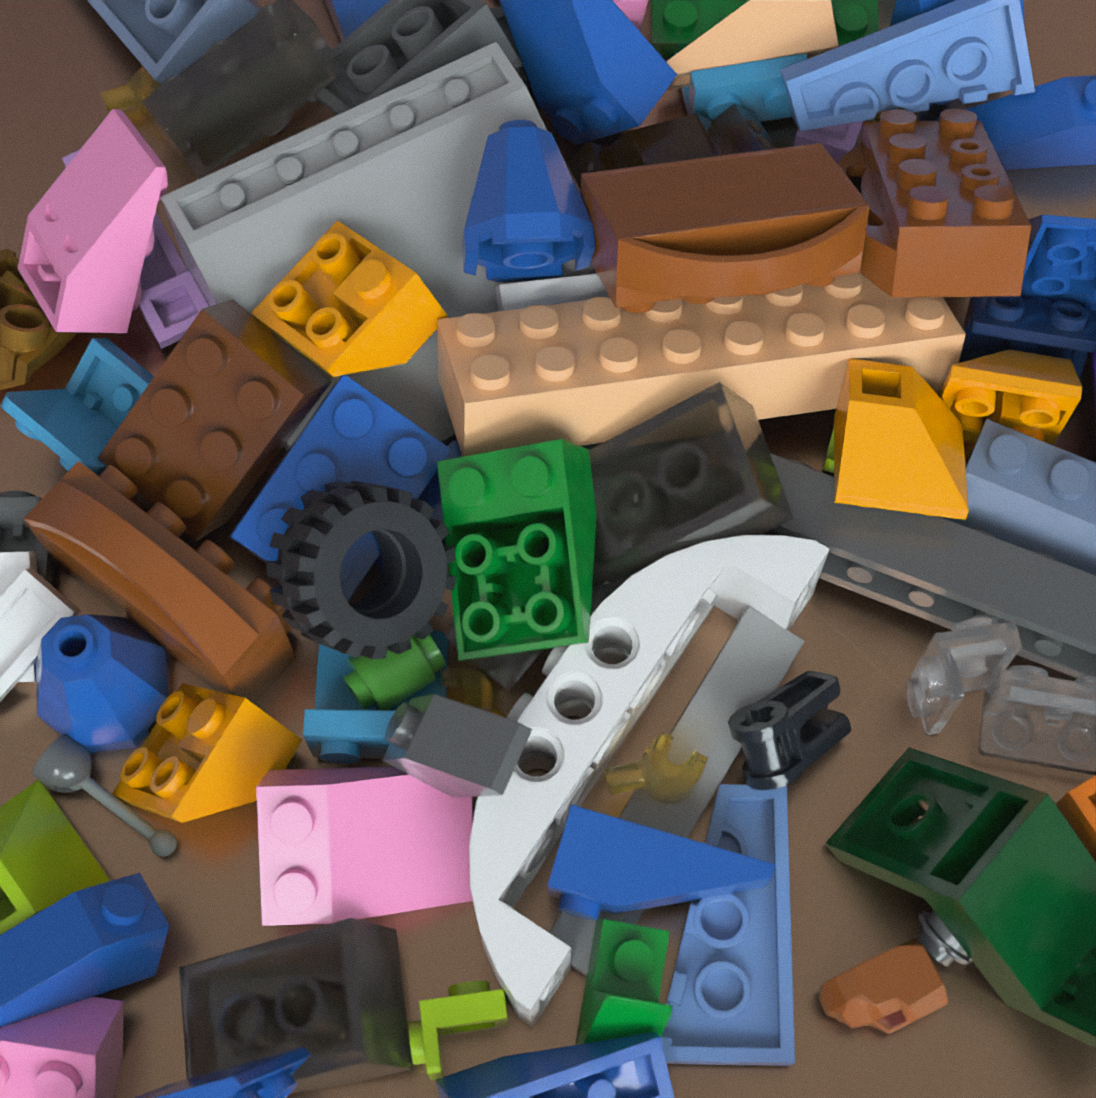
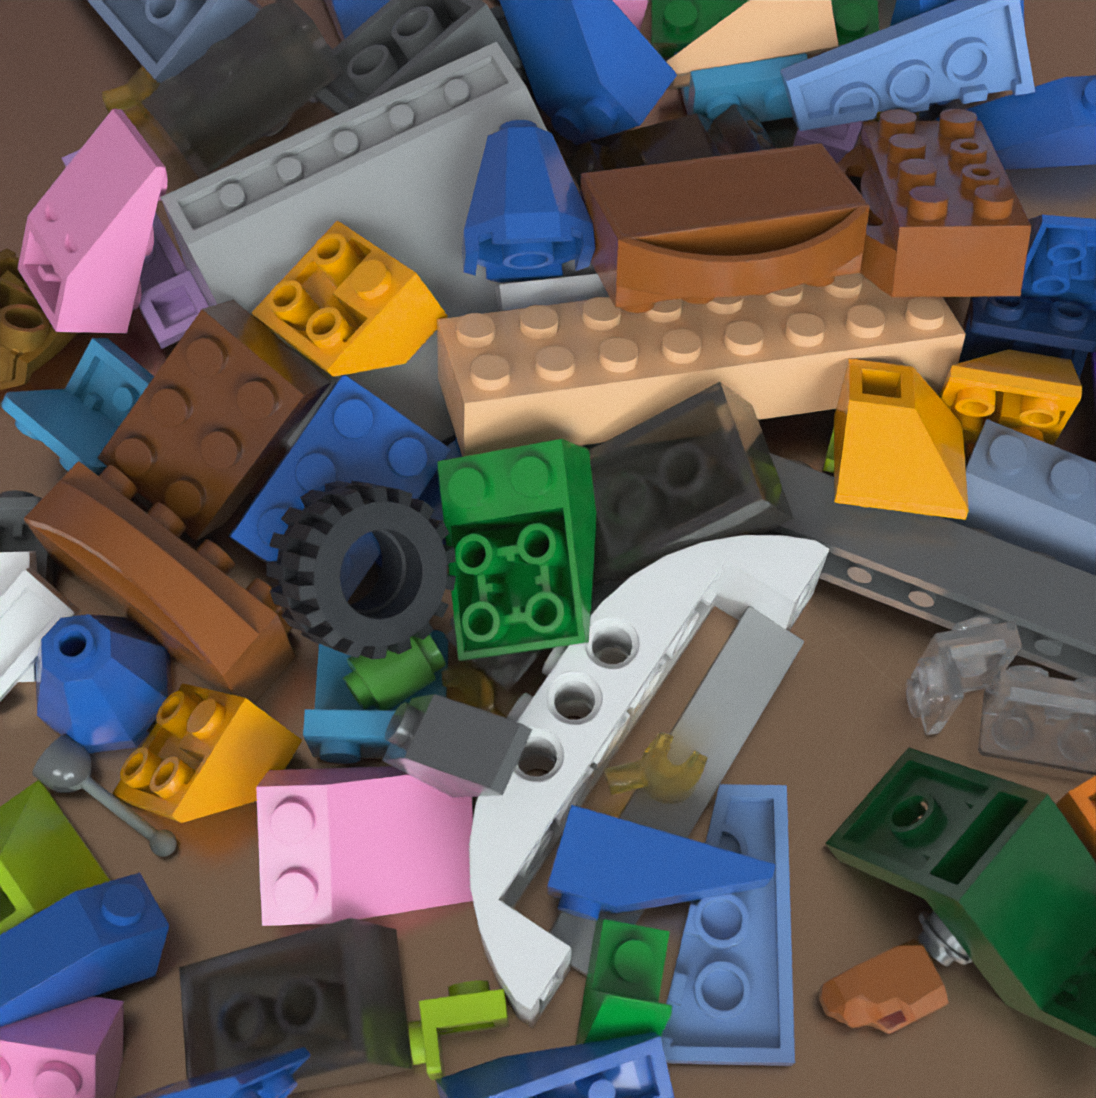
(788, 730): black piece -> none

